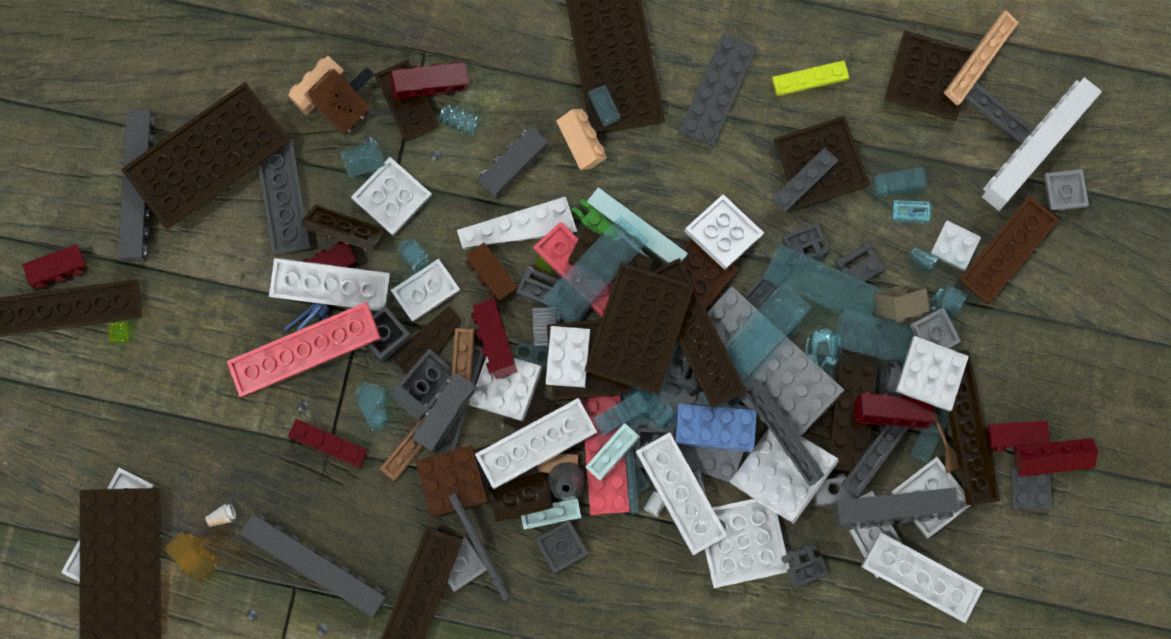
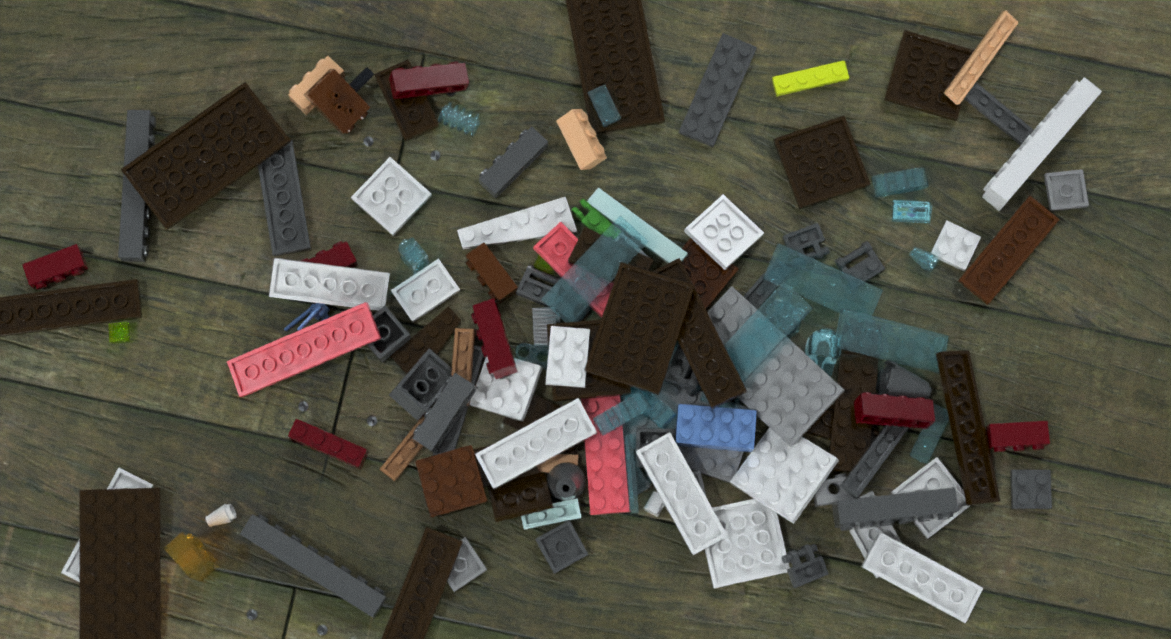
(343, 228): dark brown plate -> none
(362, 158): clear light blue brick -> none
(372, 403): clear light blue piece -> none
(497, 580): dark grey bar -> none
(612, 451): light aqua plate -> none
(784, 433): dark grey plate -> none
(804, 180): dark grey plate -> none
(901, 302): dark tan brick -> none
(931, 373): white plate -> none
(936, 329): light grey plate -> none
(950, 299): clear light blue brick -> none
(950, 454): medium nougat piece -> none
(1056, 457): dark red brick -> none

